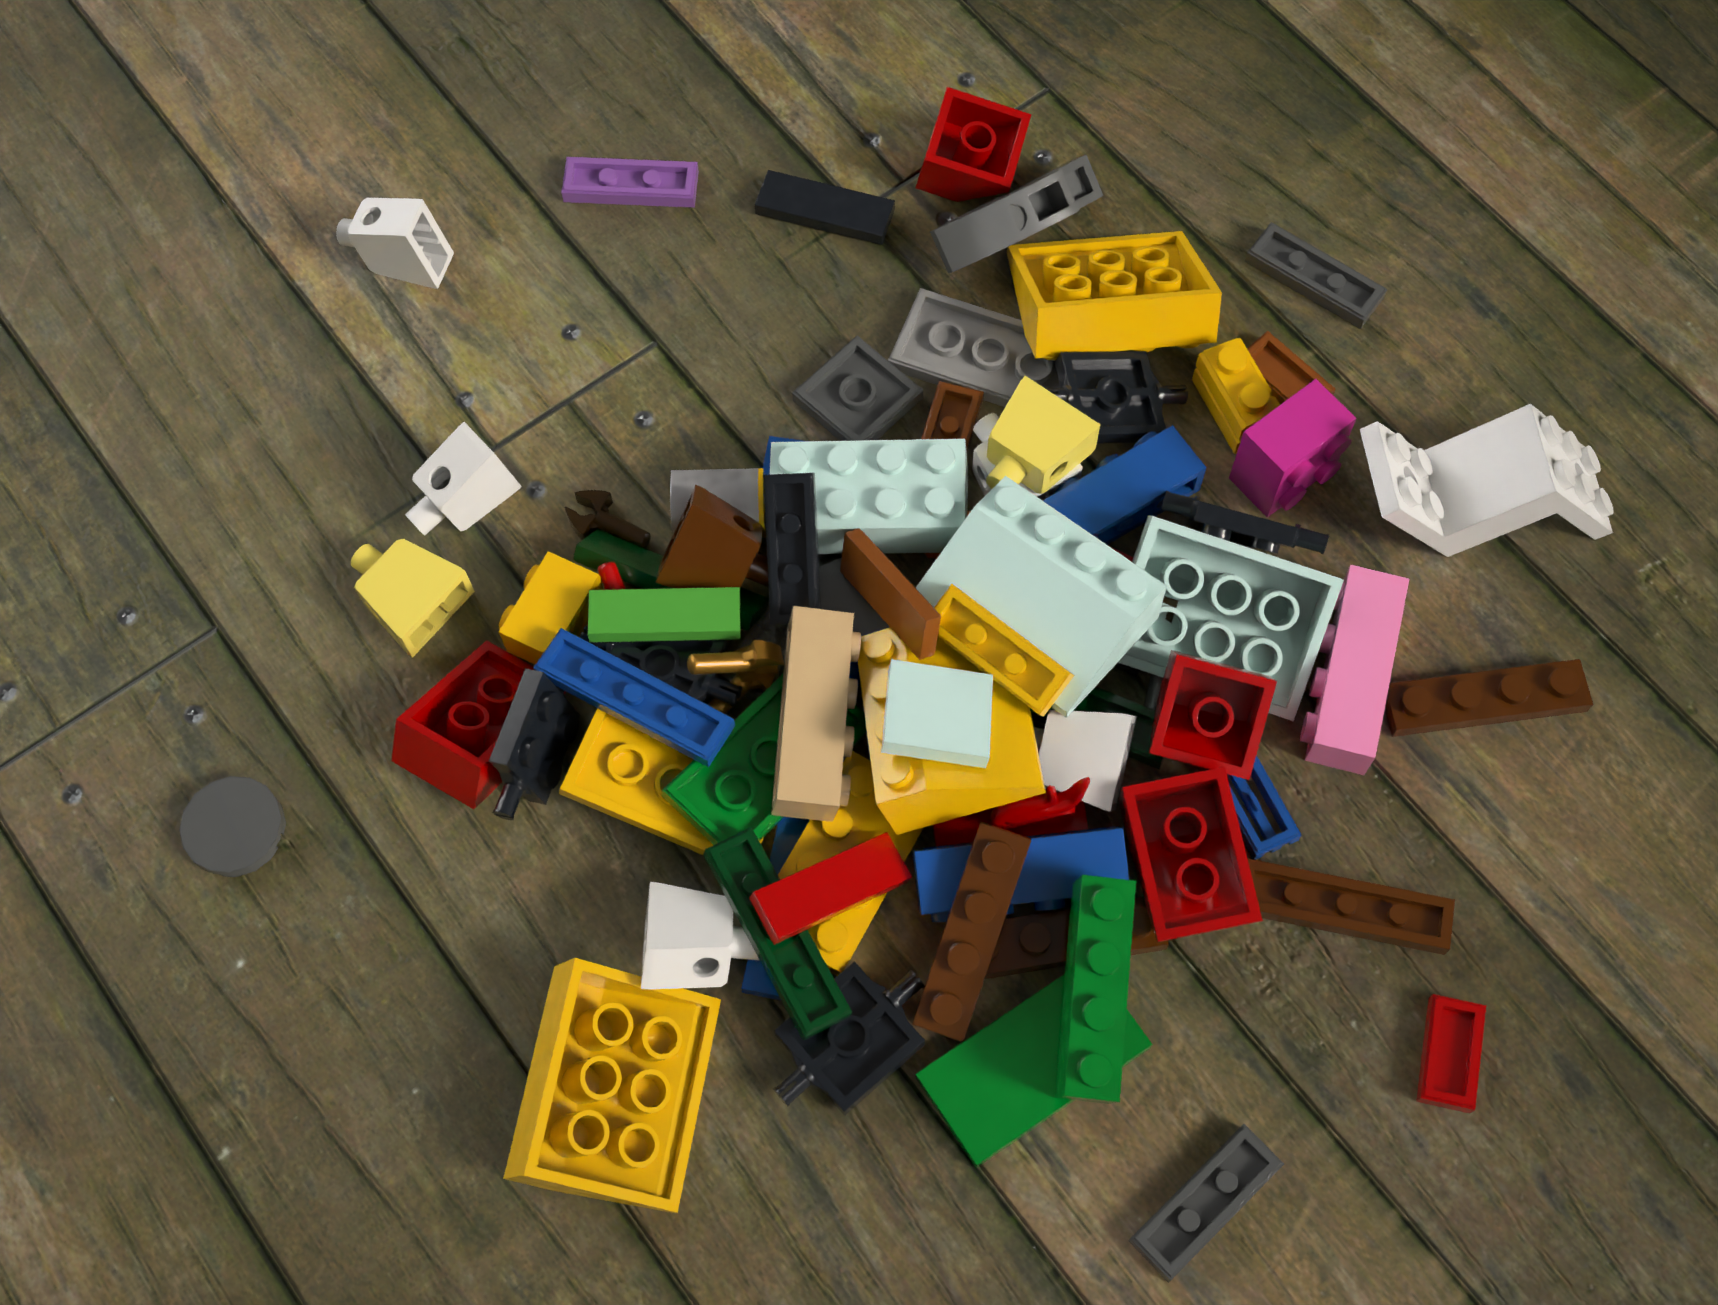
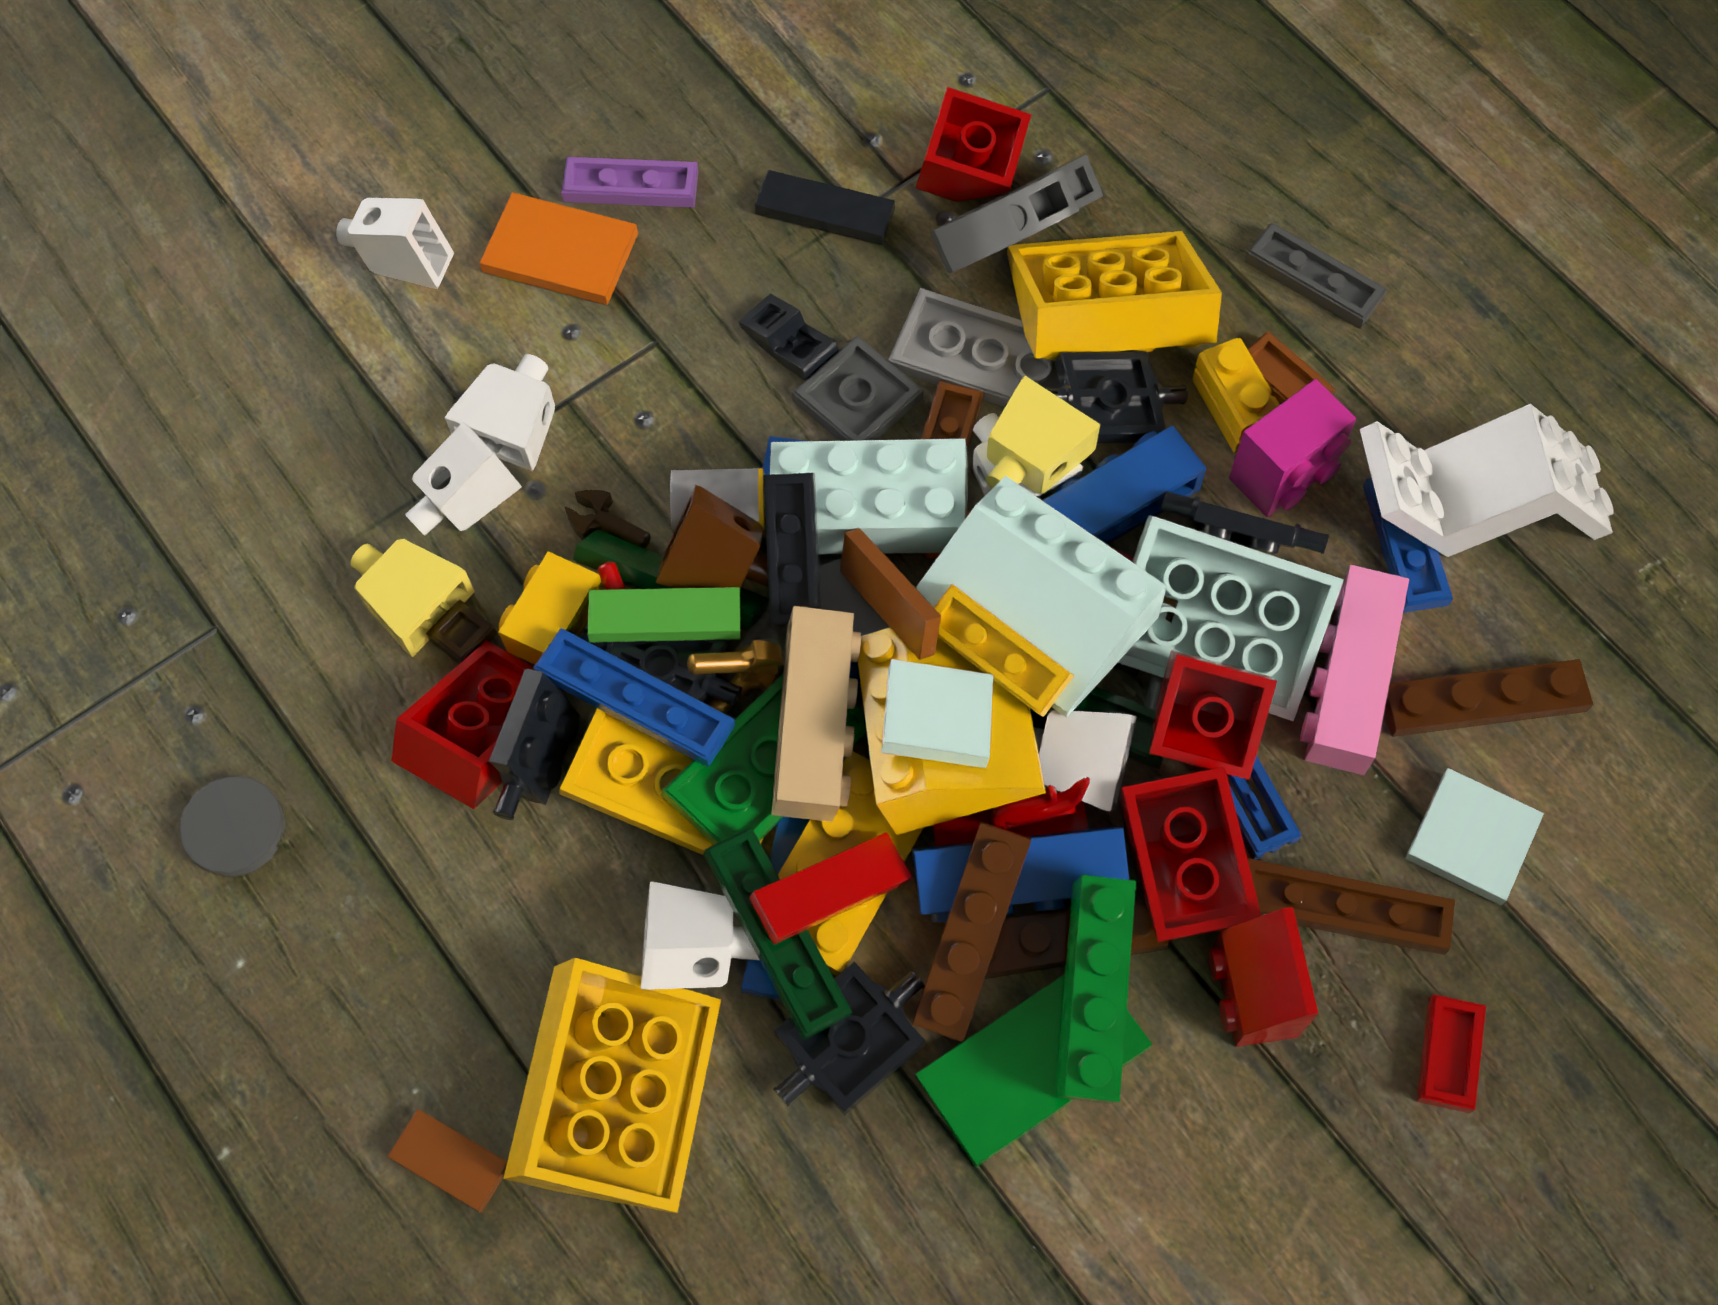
(449, 1160): none -> dark orange tile
(460, 632): none -> dark brown tile
(508, 410): none -> white torso
(559, 248): none -> orange tile
(786, 336): none -> black slope
(1206, 1203): dark grey tile -> none
(1263, 979): none -> red slope
(1410, 559): none -> blue tile
(1474, 836): none -> light aqua tile

